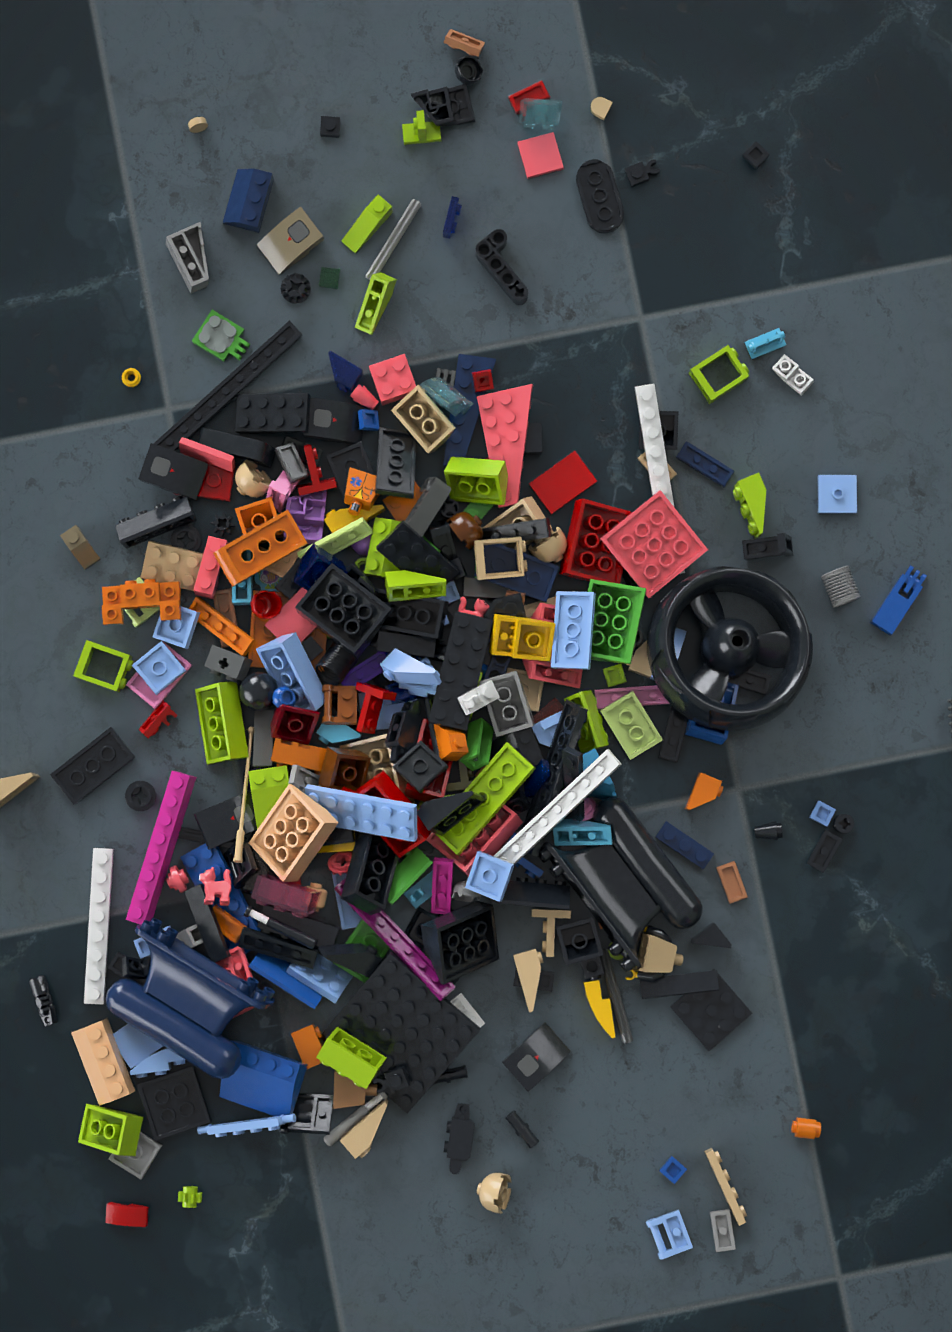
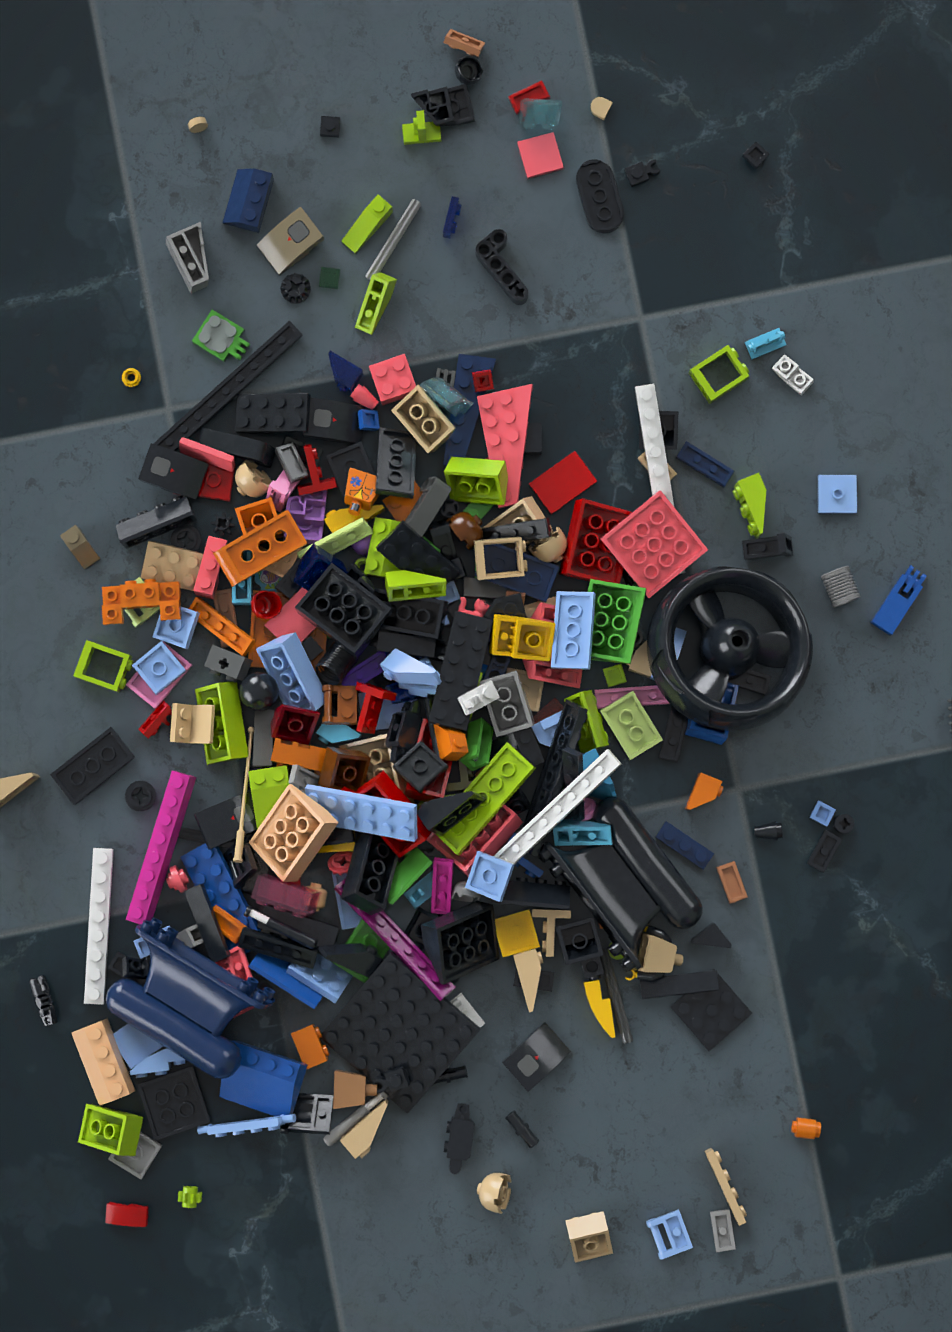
(192, 723): none -> tan bracket
(216, 888): coral animal -> none
(285, 696): blue animal -> none
(351, 1058): lime brick -> none
(516, 933): none -> yellow plate
(537, 778): clear blue tile -> none
(589, 1236): none -> tan slope
(673, 1169): blue plate -> none

